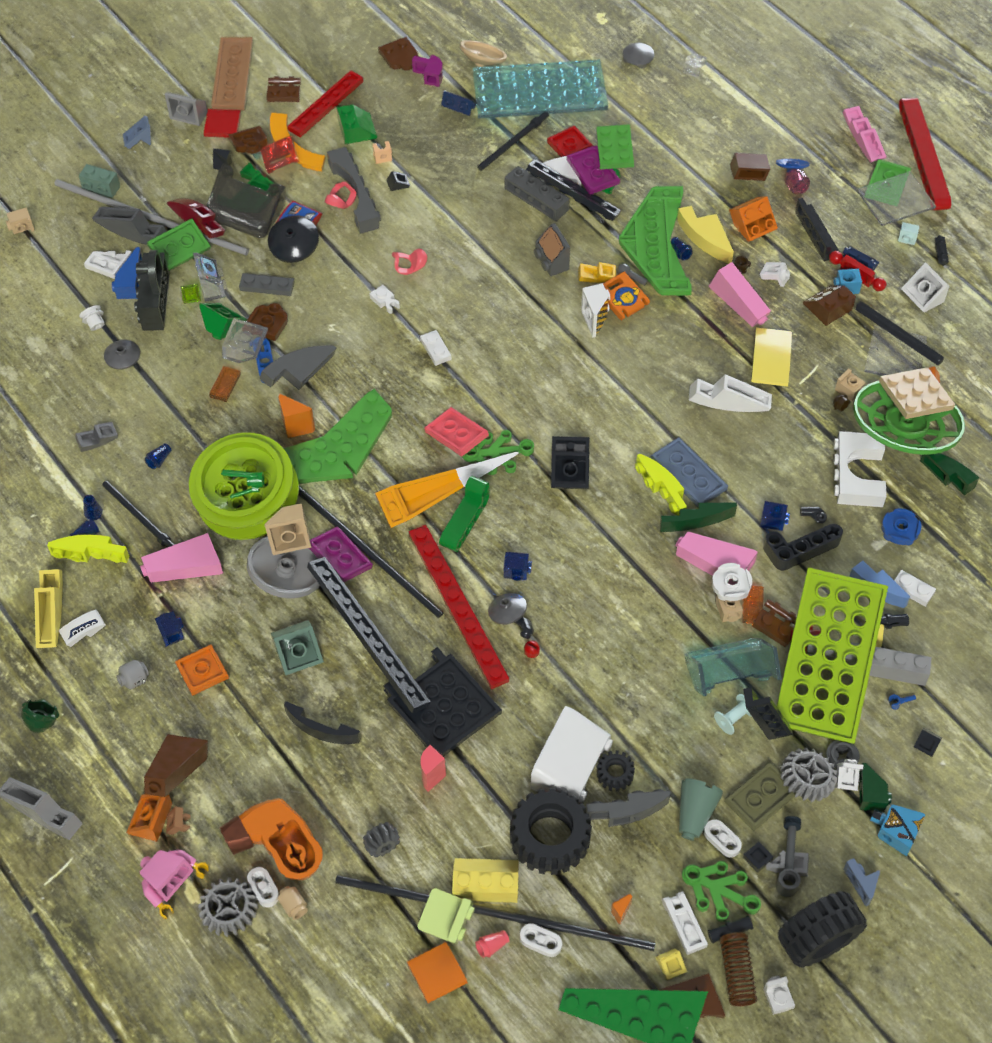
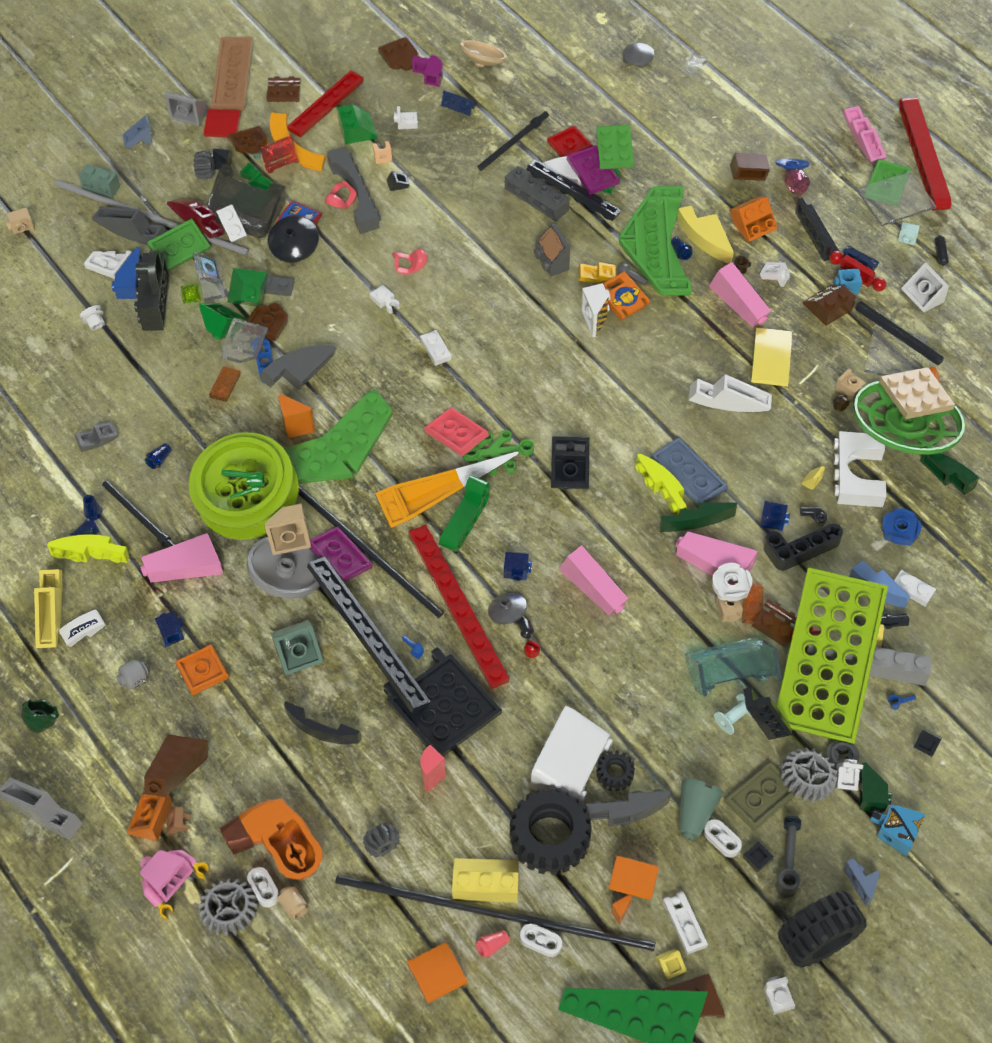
(121, 354): flat silver dish -> none
(204, 165): none -> dark grey gear
(231, 223): none -> white plate
(247, 287): none -> green slope
(405, 120): none -> white bracket
(417, 649): none -> blue hand
(446, 916): yellowish green bracket -> none
(539, 88): clear light blue plate -> none
(593, 581): none -> bright pink slope
(633, 877): none -> orange slope
(718, 888): bright green plant -> none
(732, 997): reddish brown piece -> none
(740, 925): black pin -> none
(801, 863): light grey slope -> none
(813, 477): none -> light yellow slope

